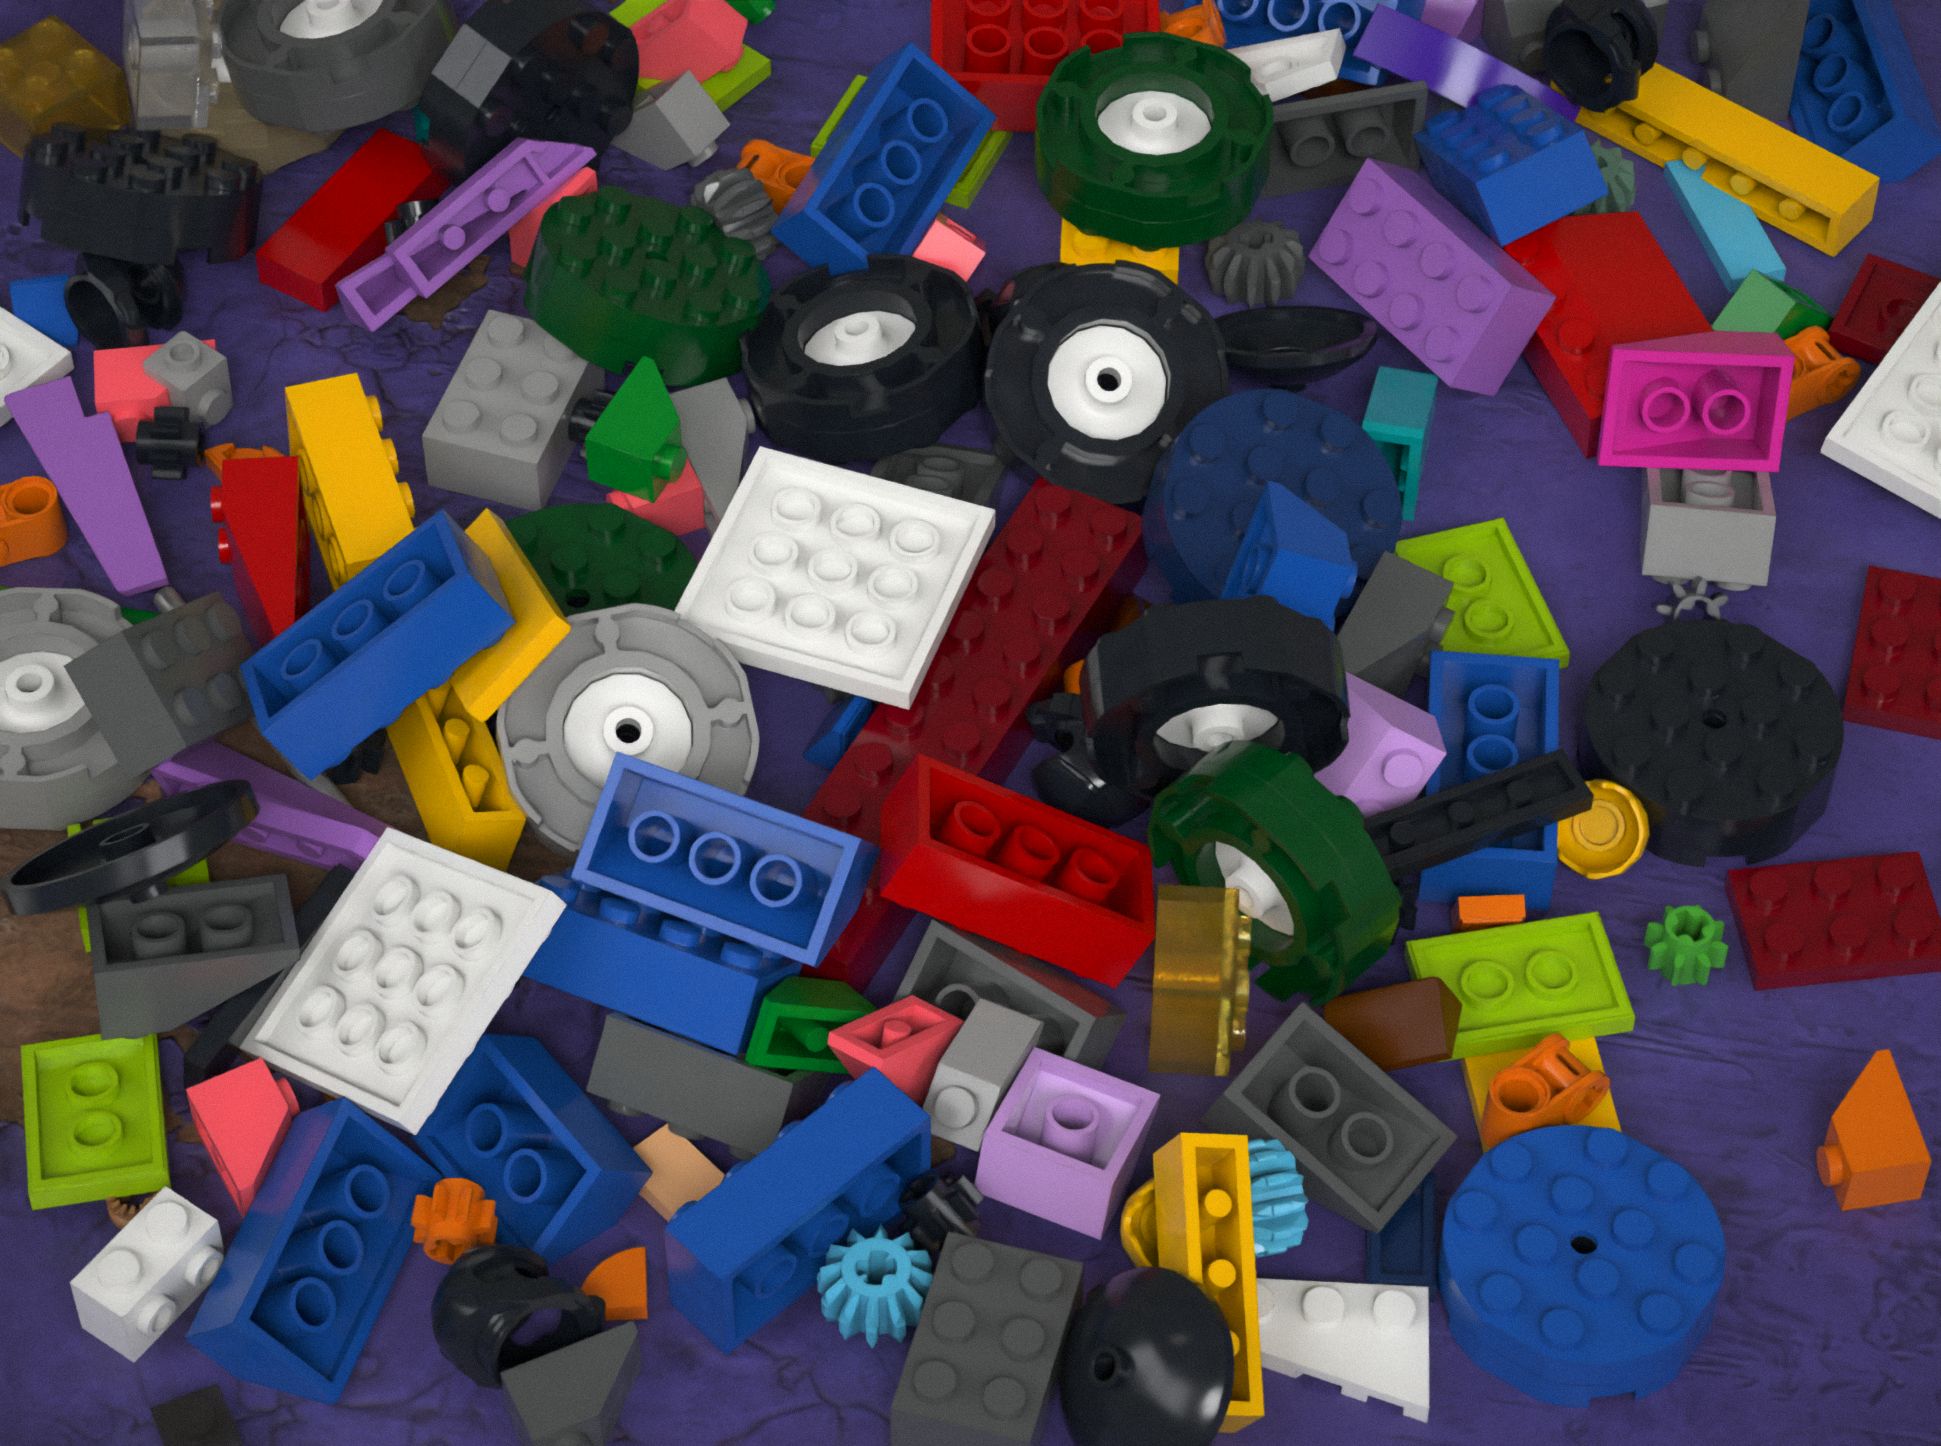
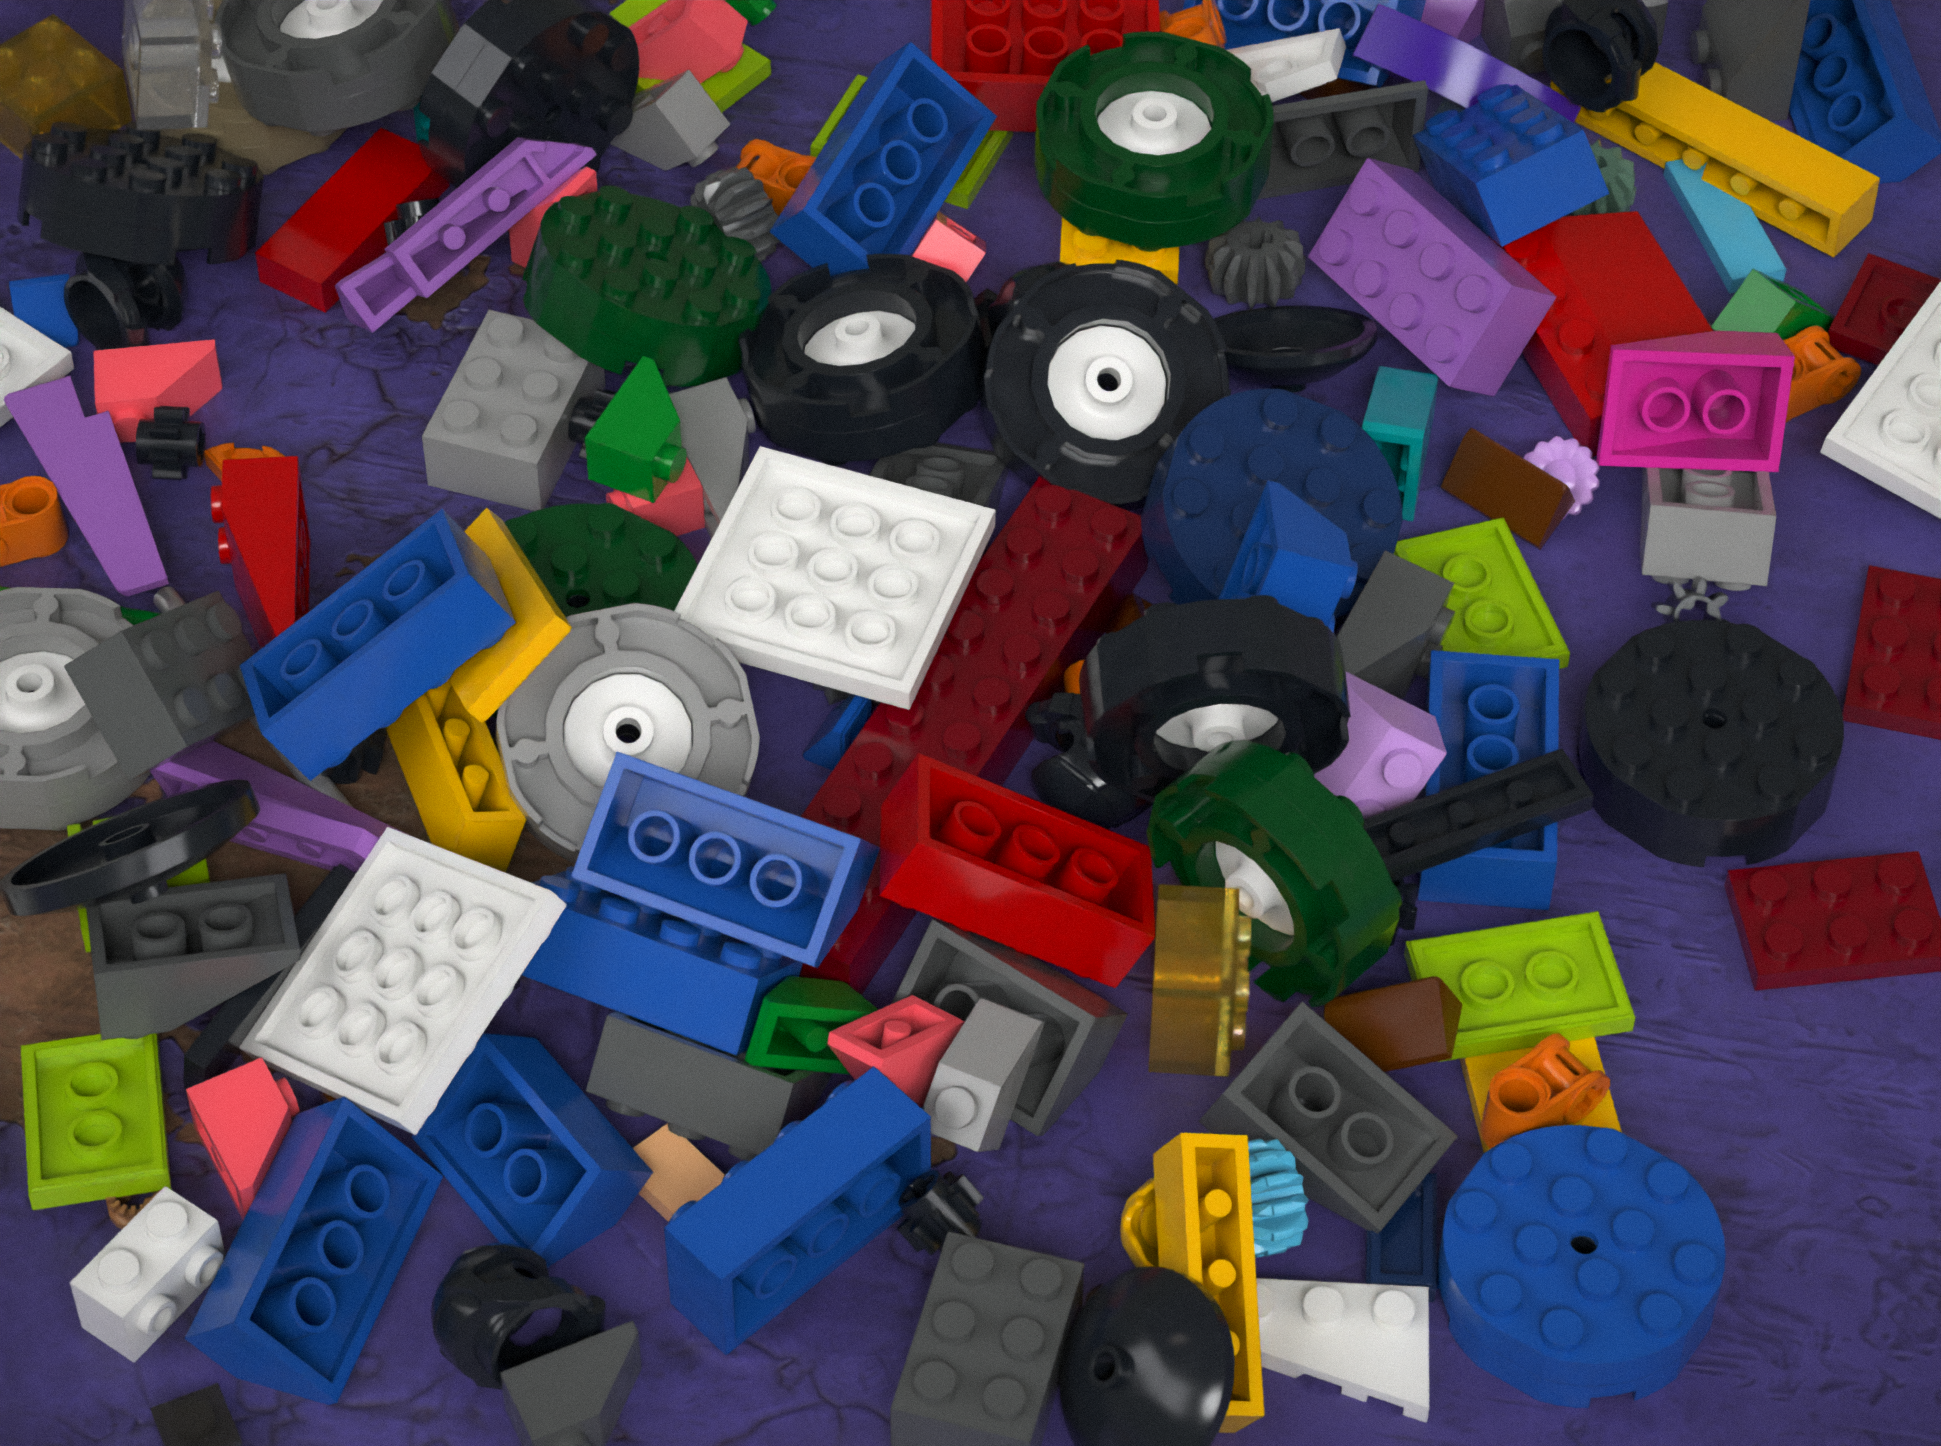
(194, 377): light grey bracket -> none
(347, 474): yellow brick -> none
(453, 1219): orange gear -> none
(621, 1284): orange tile -> none
(874, 1285): medium azure gear -> none
(1065, 1143): lavender slope -> none
(1486, 912): orange tile -> none
(1508, 487): none -> reddish brown slope
(1570, 465): none -> lavender piece
(1607, 836): yellow hair -> none
(1686, 945): bright green gear -> none
(1874, 1142): orange slope -> none

